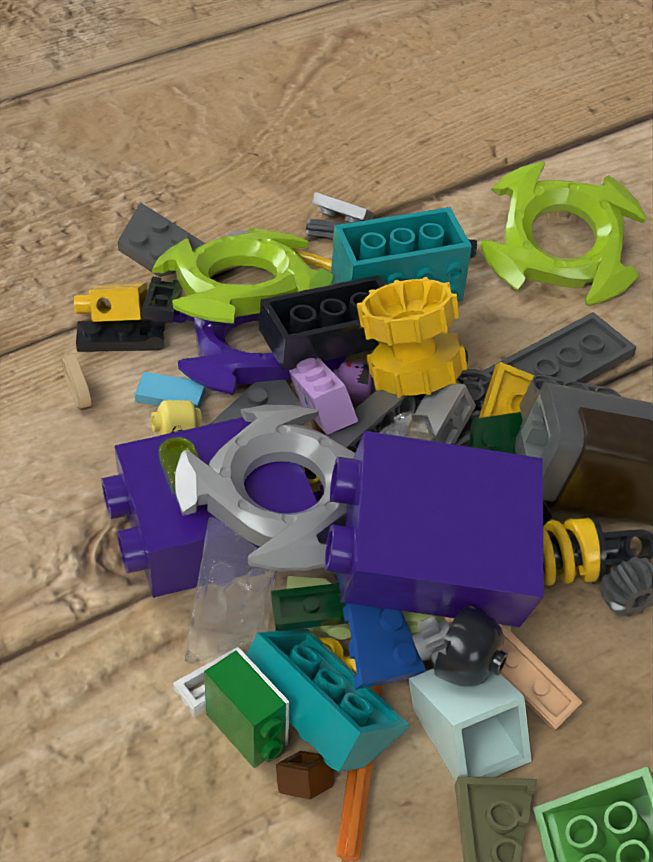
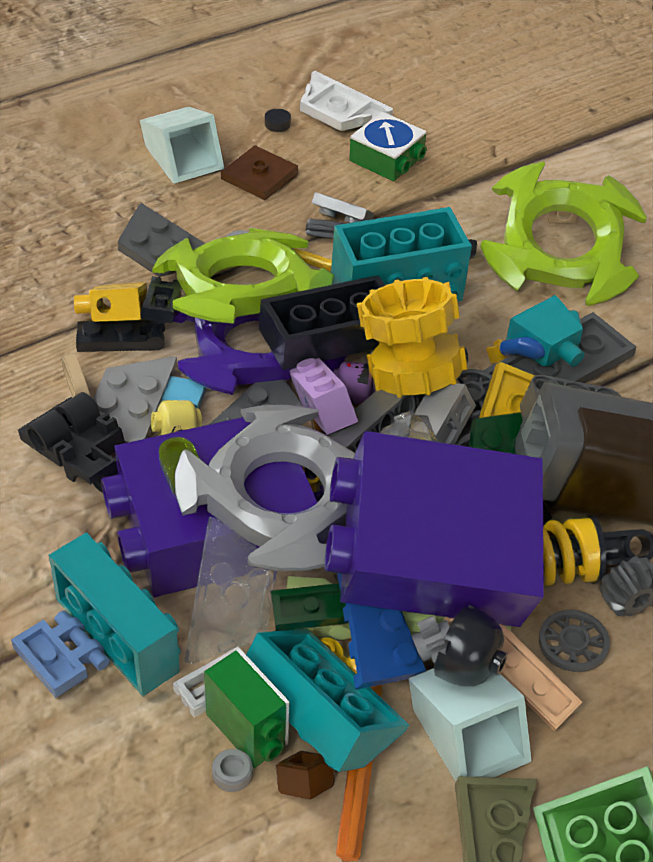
(52, 660): none -> medium blue plate
(76, 438): none -> black plate
(116, 613): none -> teal brick
(133, 393): none -> light grey wing
(183, 143): none -> light aqua slope
(232, 770): none -> light grey tile
(259, 172): none -> reddish brown plate
(277, 120): none -> black tile
(339, 104): none -> white wing
(387, 146): none -> piece
(543, 334): none -> teal torso
(574, 640): none -> dark grey wheel

